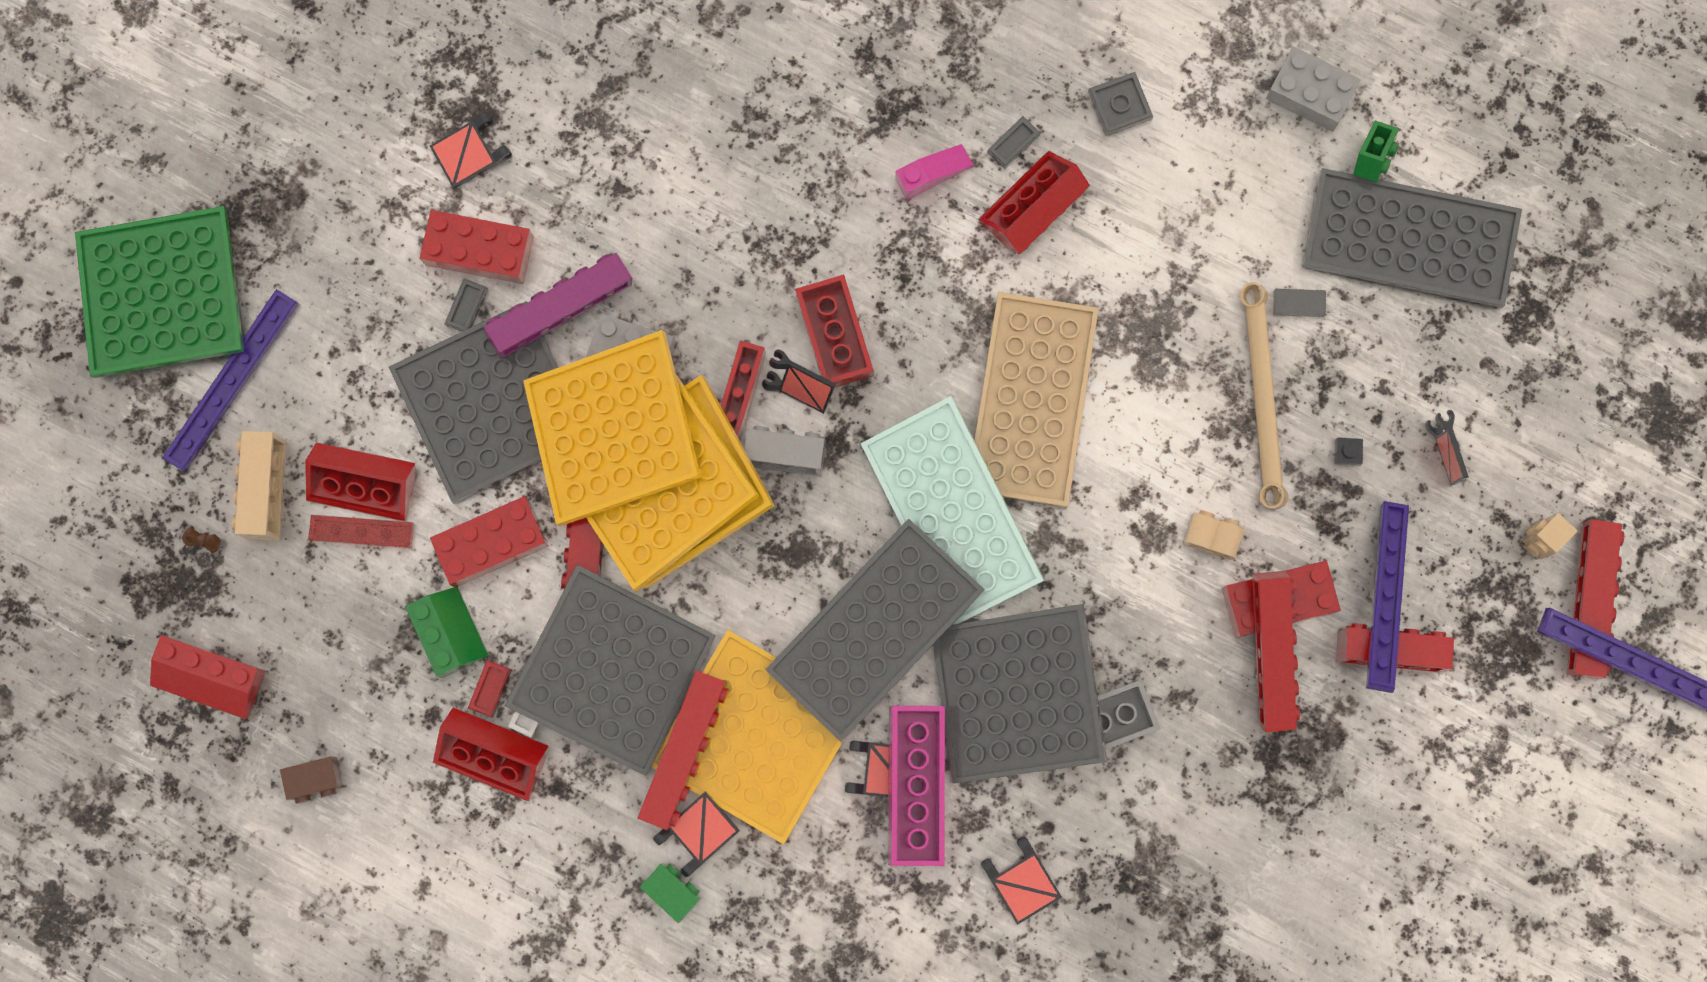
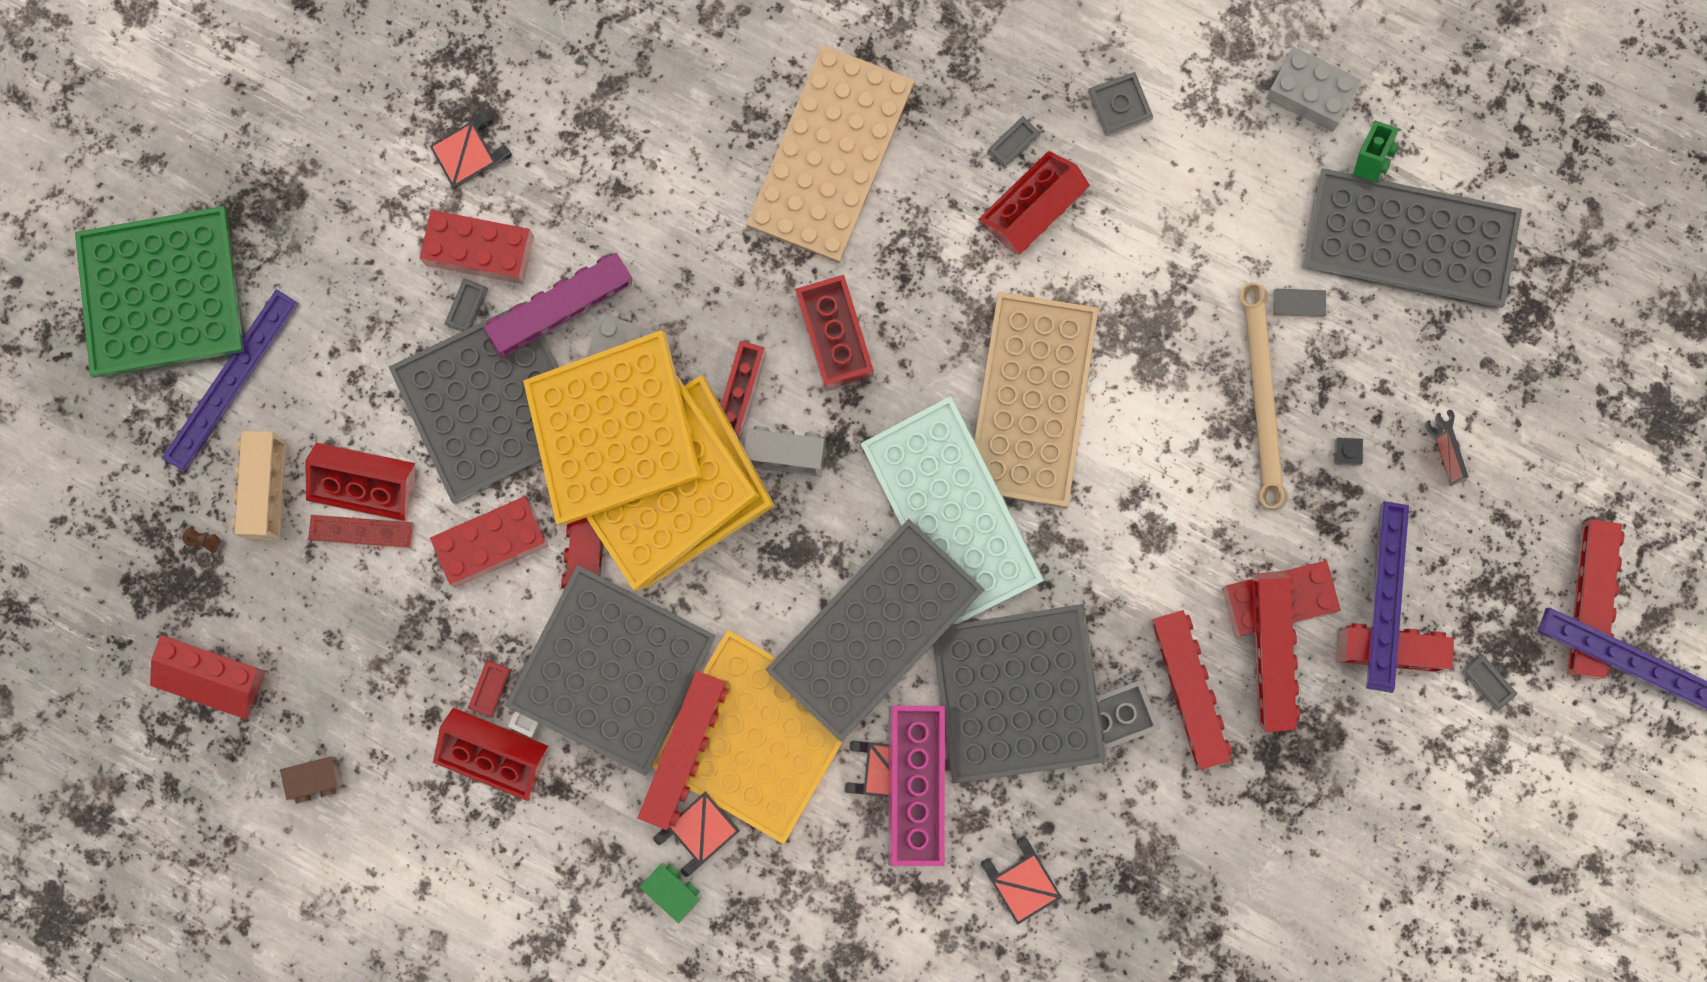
(446, 631): green slope -> none
(799, 383): flag -> none
(830, 153): none -> tan plate
(932, 170): dark pink slope -> none
(1190, 690): none -> red brick
(1214, 535): tan brick -> none
(1489, 682): none -> dark grey tile
(1548, 536): tan brick -> none

